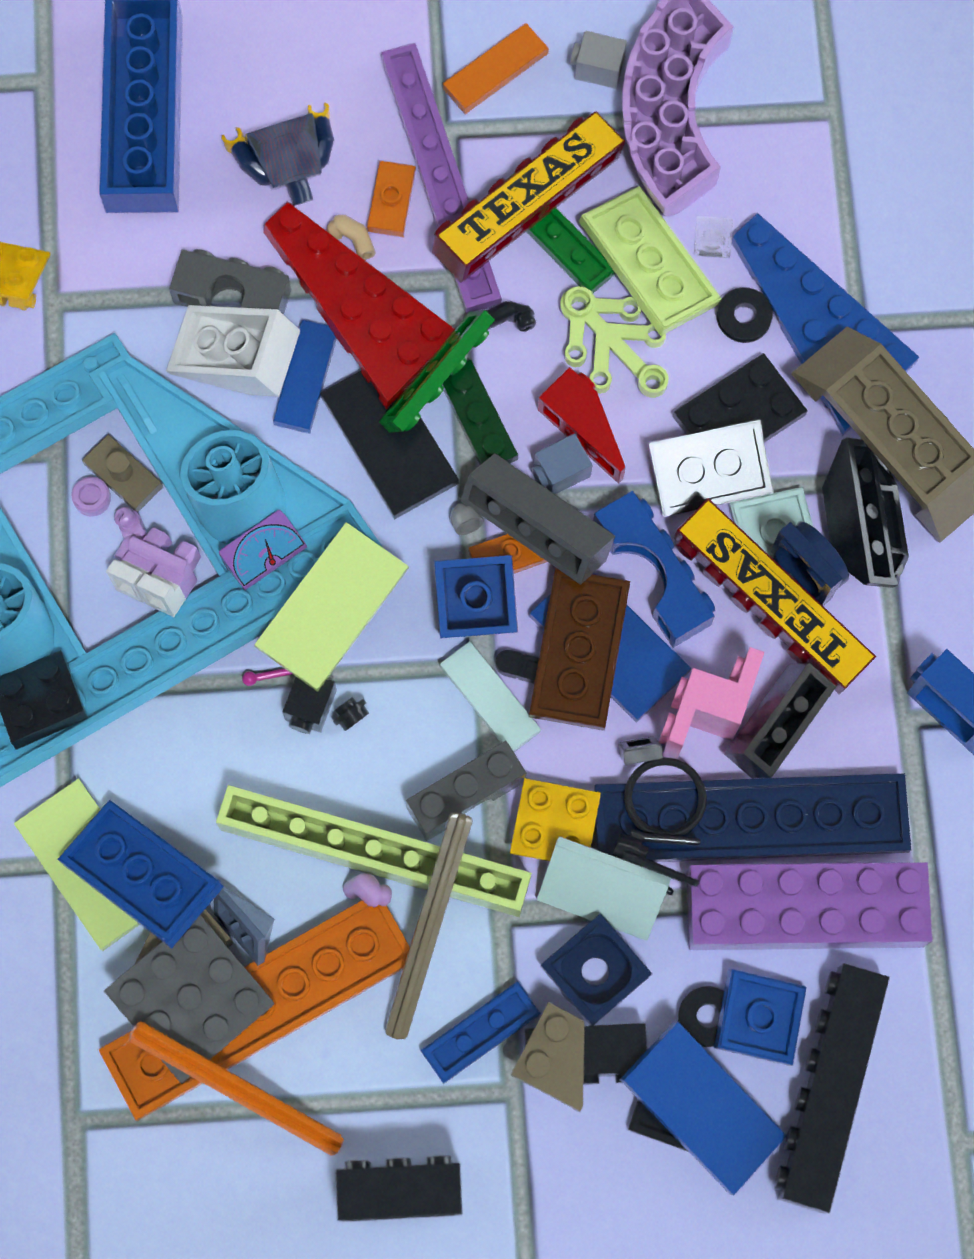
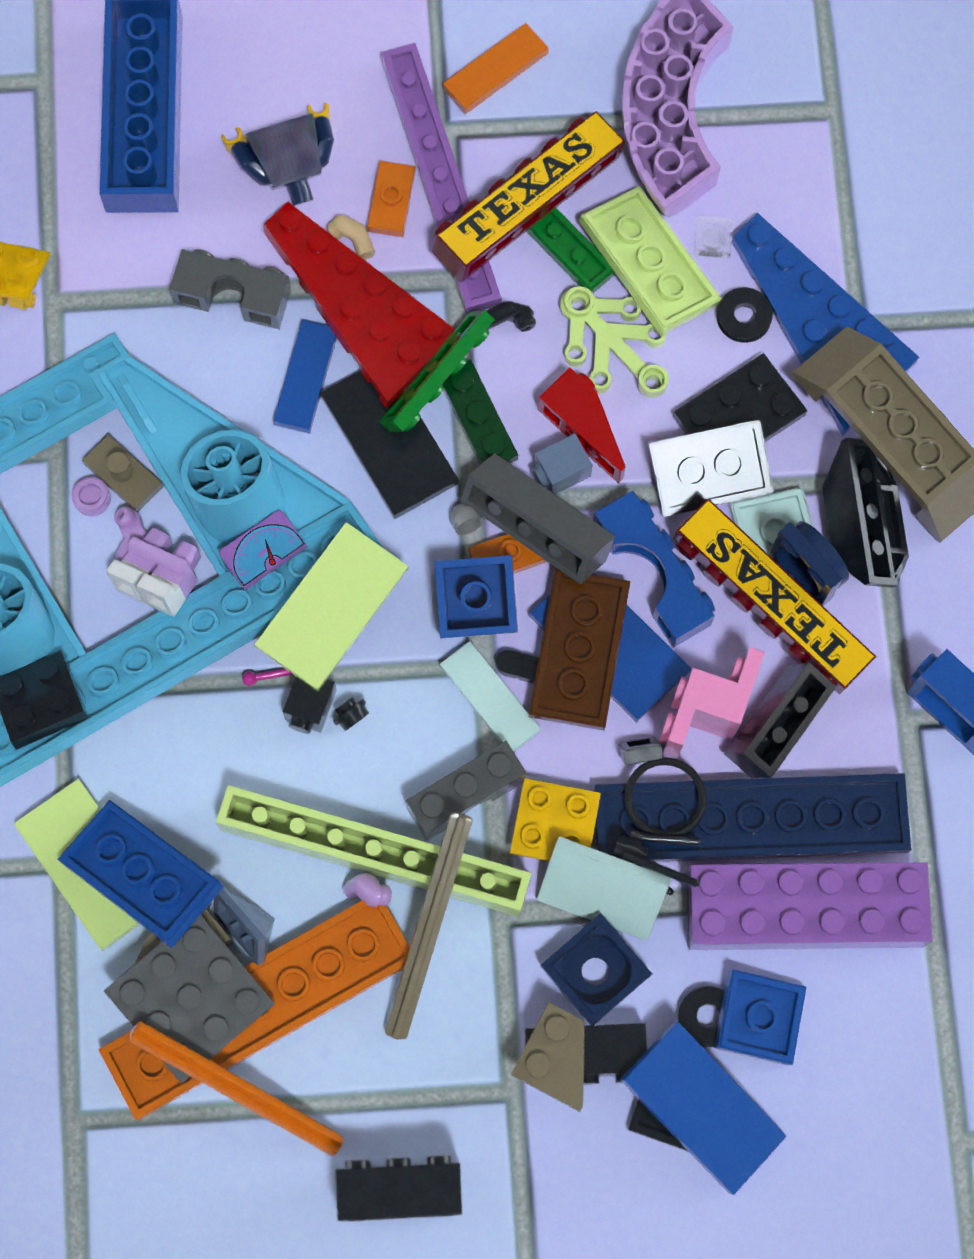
(235, 348): white slope -> none
(480, 1032): blue tile -> none
(599, 59): light grey brick -> none
(833, 1088): black brick -> none

